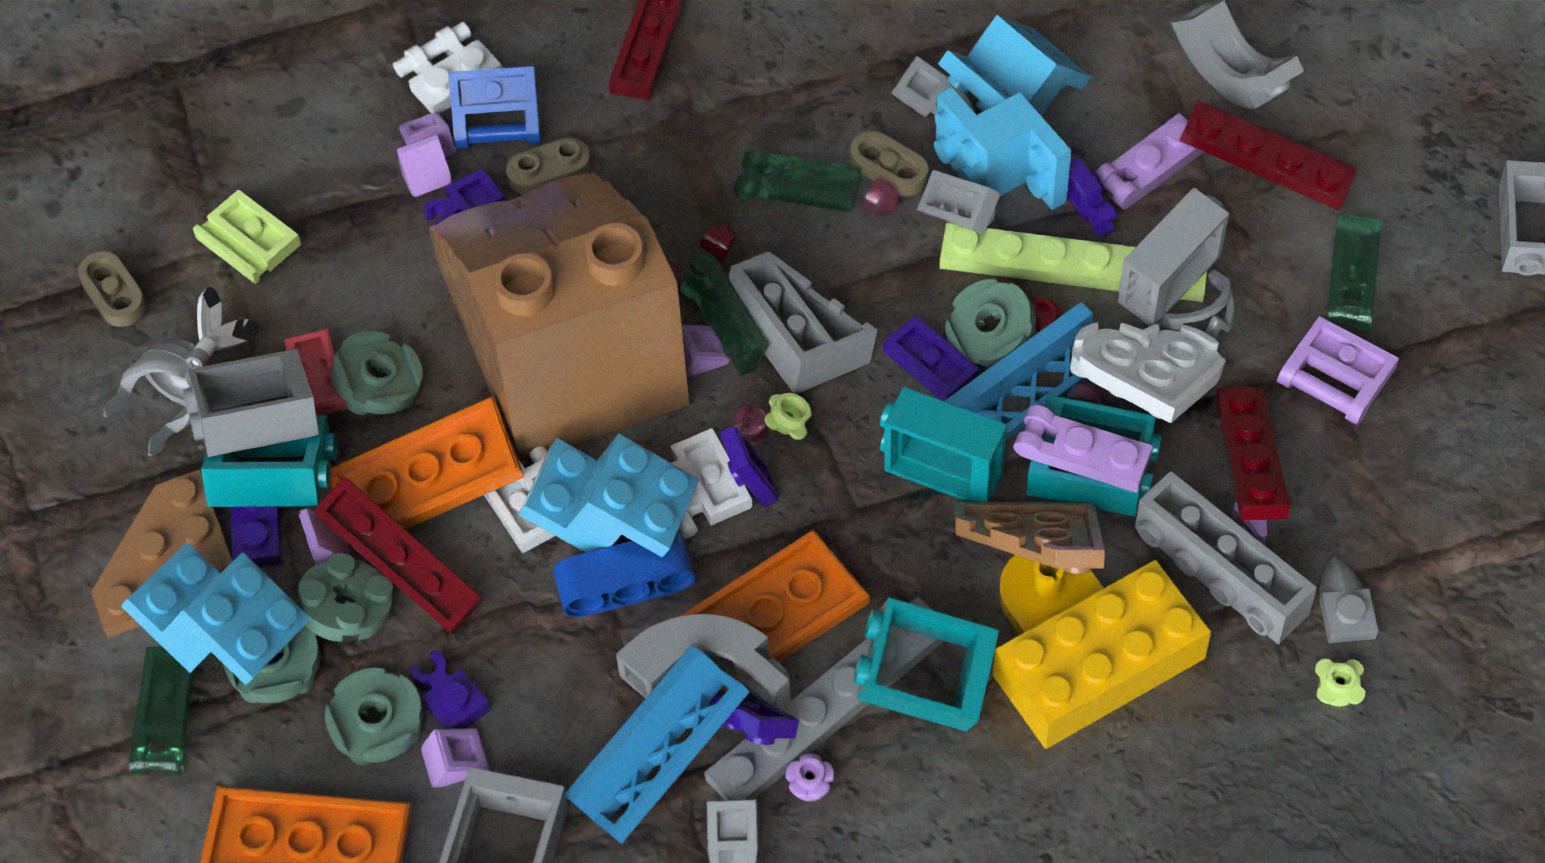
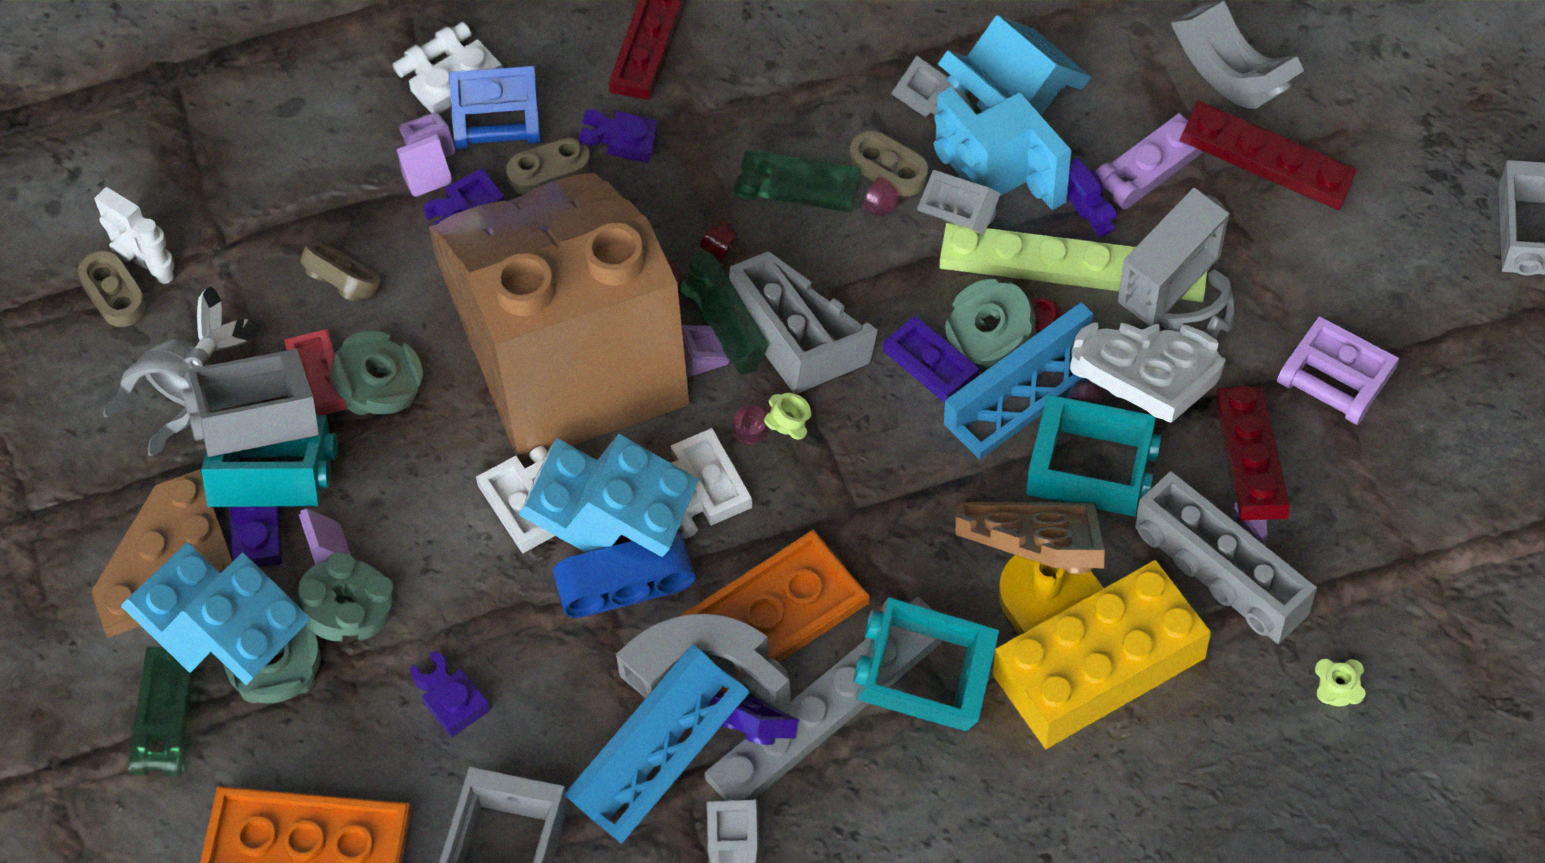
(134, 236): none -> white plate
(247, 236): yellowish green plate -> none
(340, 270): none -> dark tan plate
(379, 741): sand green plate -> none
(398, 555): dark red plate -> none
(437, 465): orange plate -> none
(451, 753): lavender slope -> none
(626, 135): none -> dark purple plate
(748, 467): dark purple plate -> none
(809, 789): lavender plate -> none
(943, 446): teal window -> none
(1083, 449): lavender plate -> none
(1345, 605): light grey plate -> none
(1353, 270): clear green plate -> none

